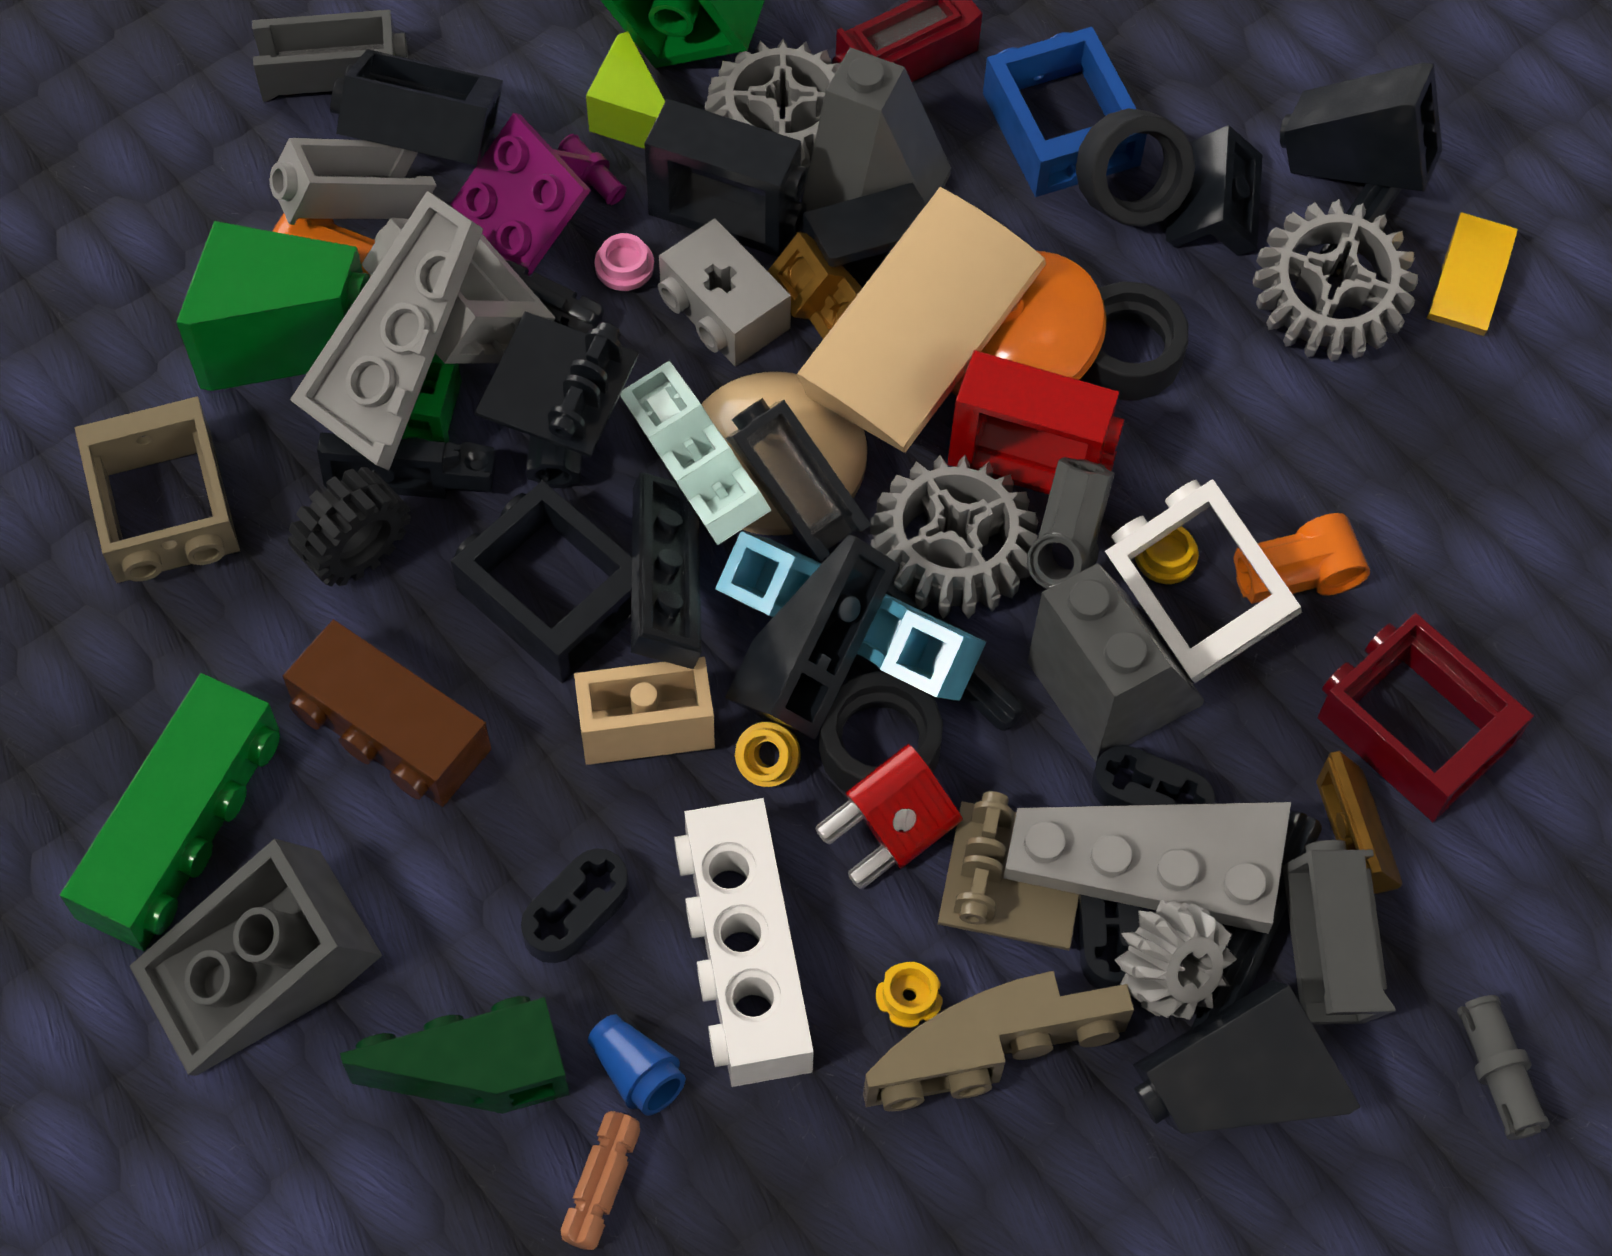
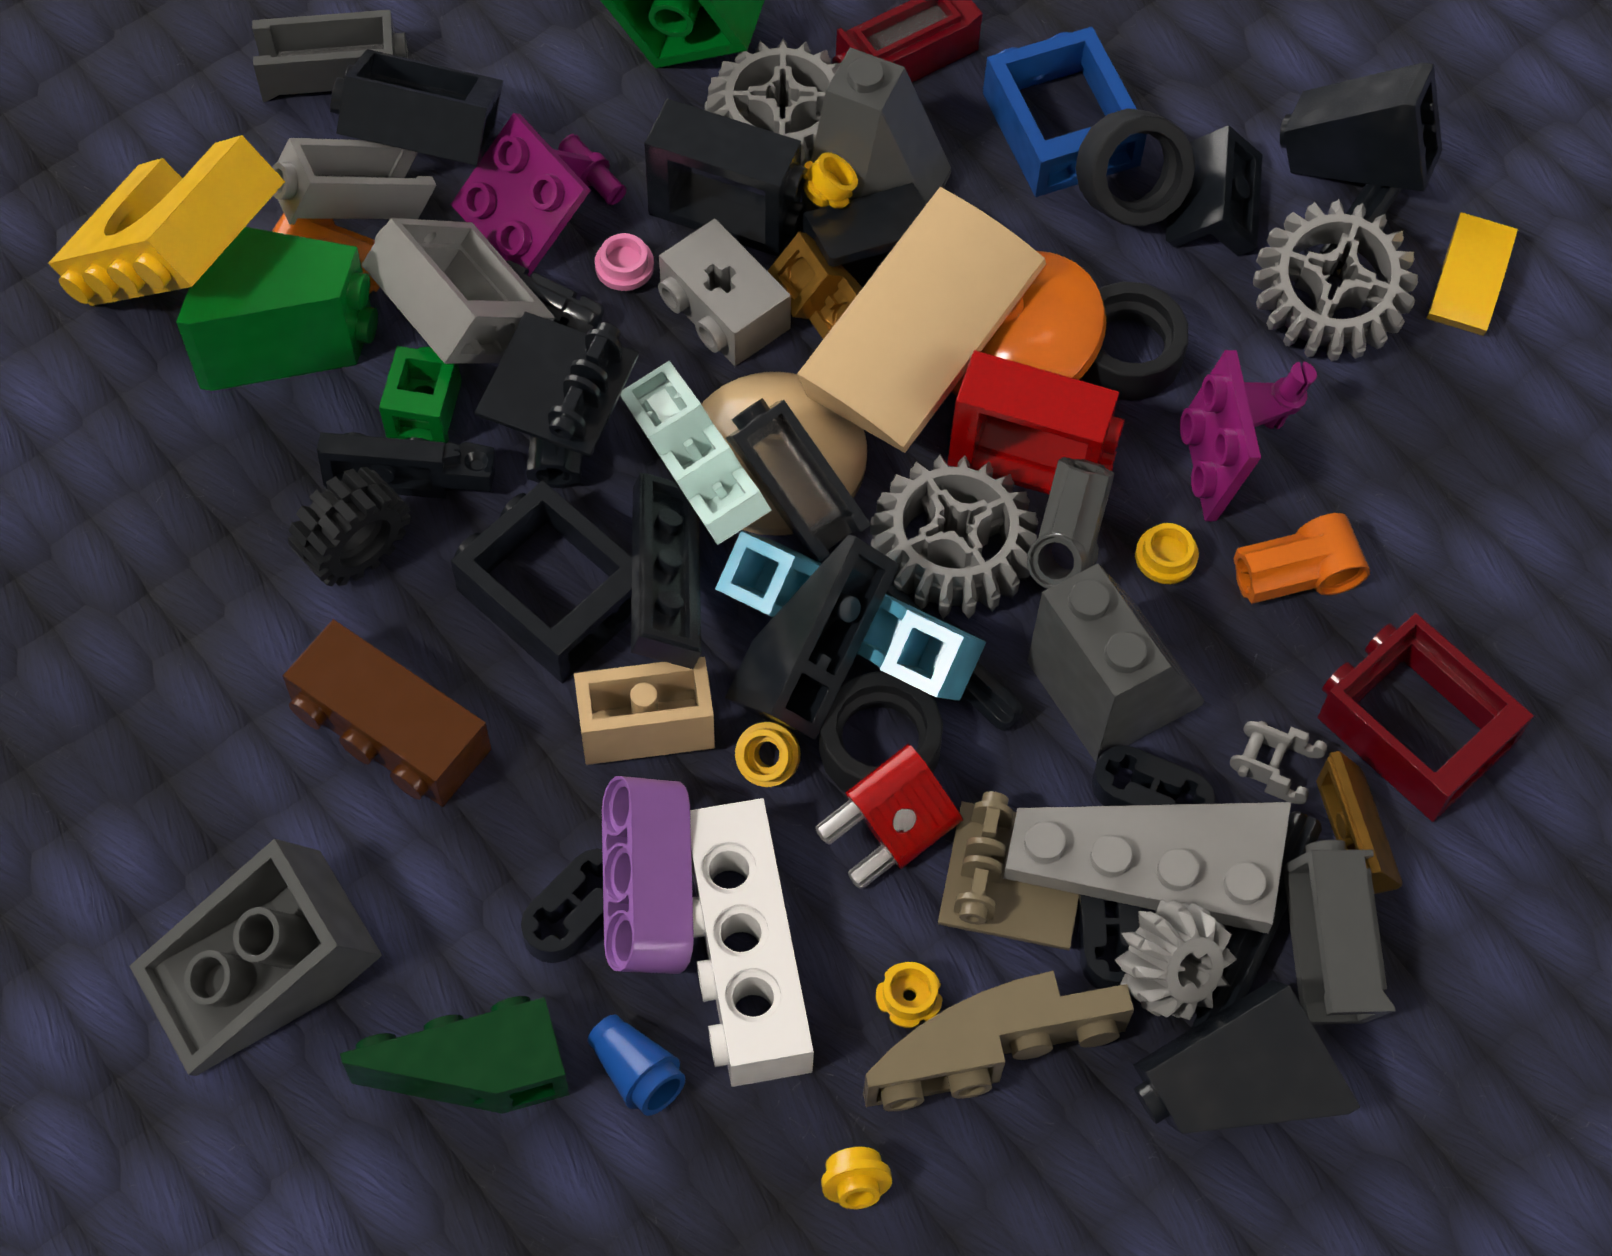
(118, 446): dark tan window -> none
(165, 228): none -> yellow arch
(172, 813): green brick -> none
(385, 343): light grey wing -> none
(600, 1180): nougat axle -> none
(623, 95): lime slope -> none
(647, 875): none -> medium lavender beam
(830, 181): none -> yellow plate
(856, 1177): none -> yellow plate
(1223, 424): none -> magenta plate
(1238, 634): white window -> none
(1269, 774): none -> light grey piece
(1503, 1067): dark grey pin -> none

